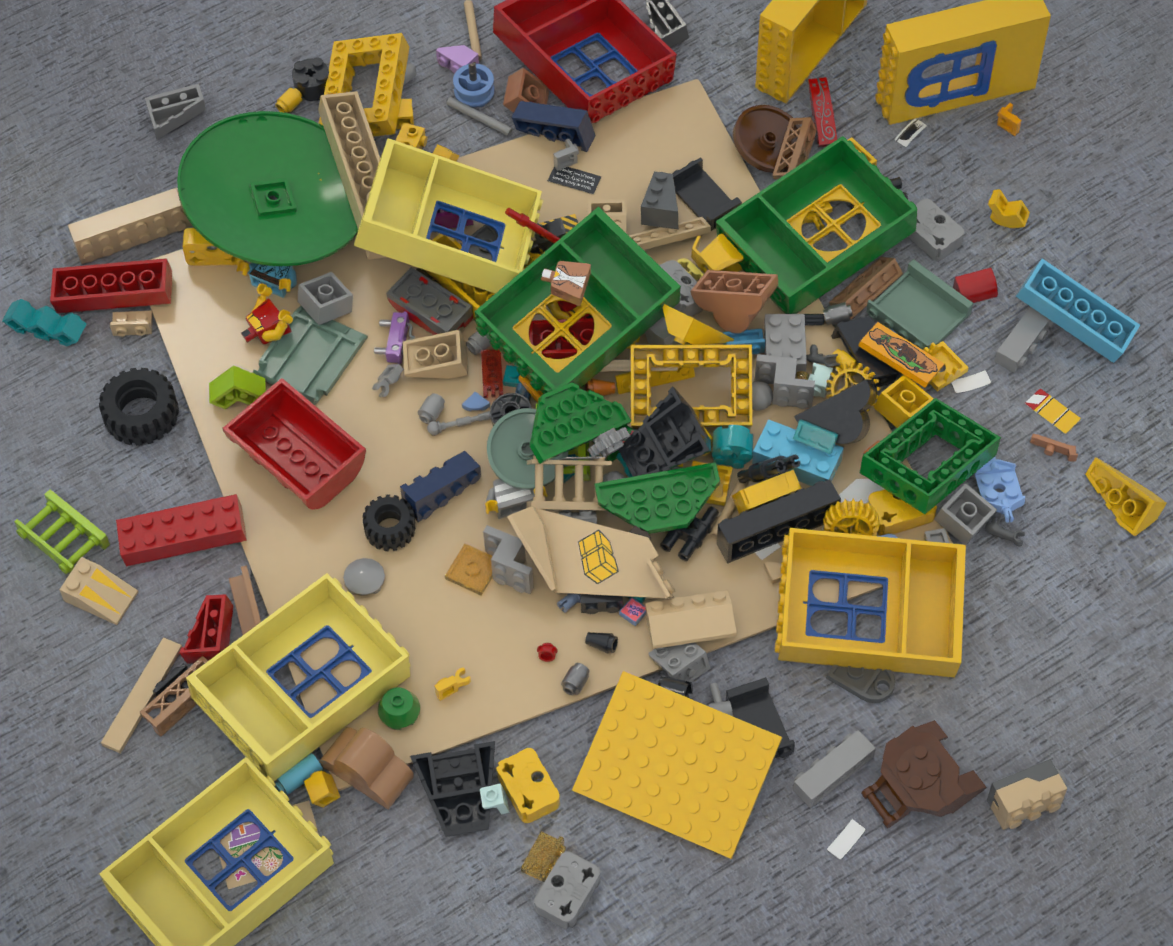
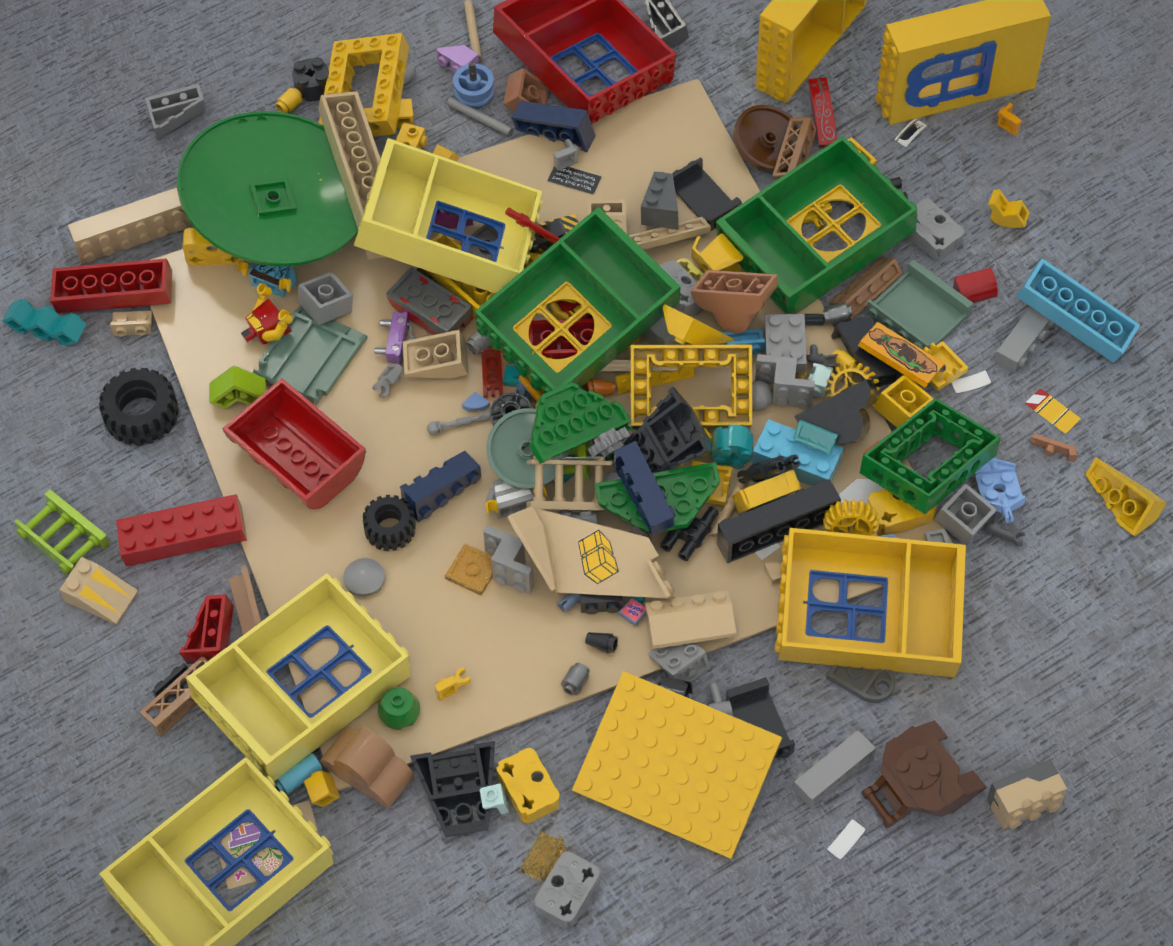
(141, 695): tan tile -> none
(431, 408): light grey brick -> none
(547, 652): red plate -> none
(568, 280): nougat torso -> none
(643, 488): none -> dark blue wedge

